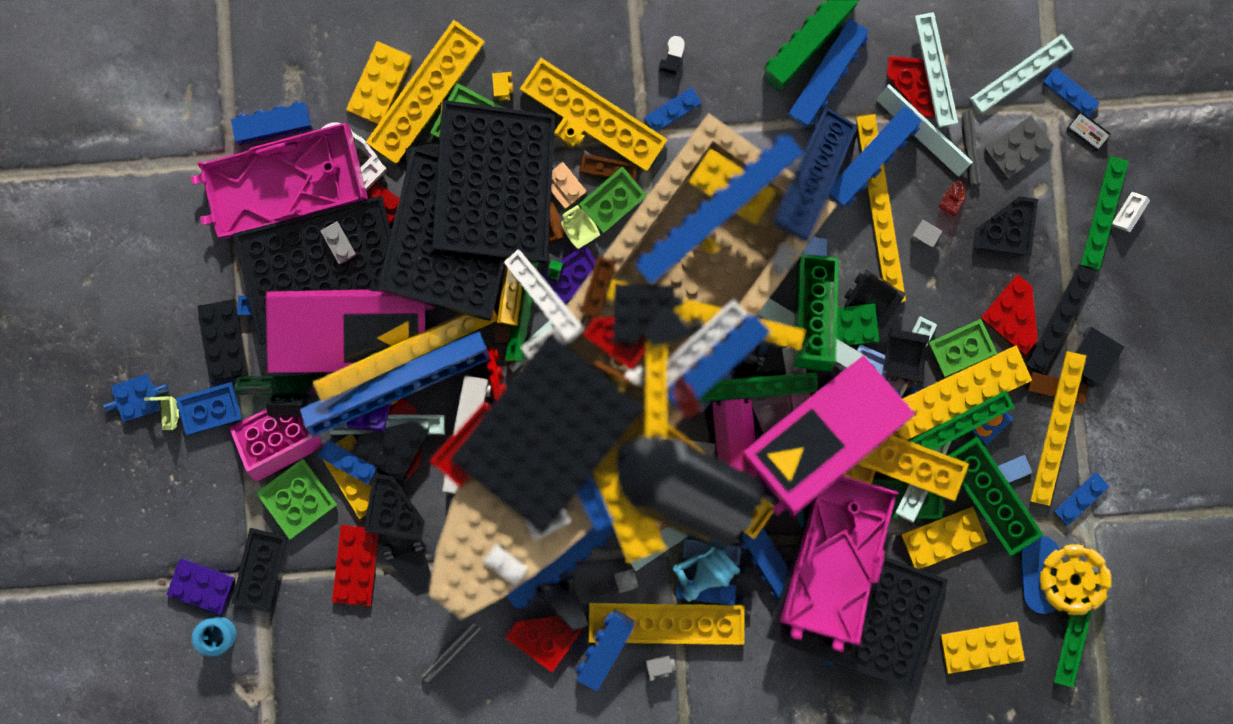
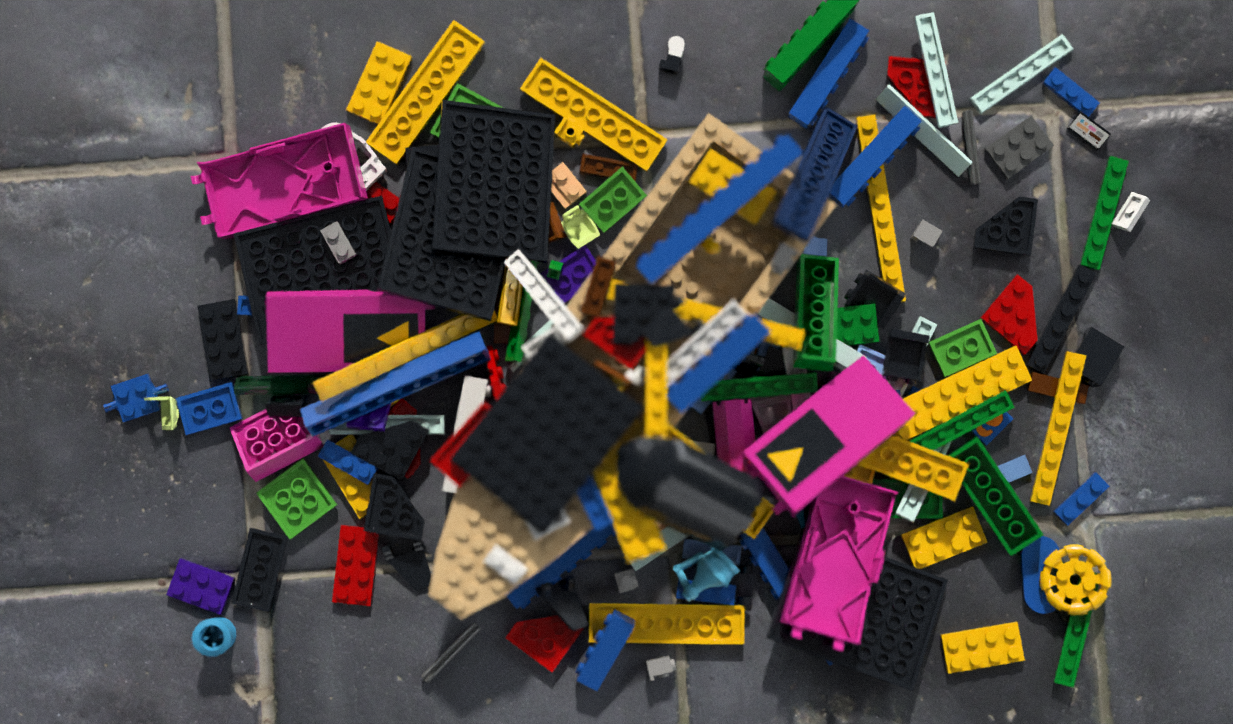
(271, 123): blue brick -> none
(502, 86): yellow brick -> none
(673, 110): blue plate -> none
(686, 398): clear red plate -> none
(953, 198): clear red plate -> none

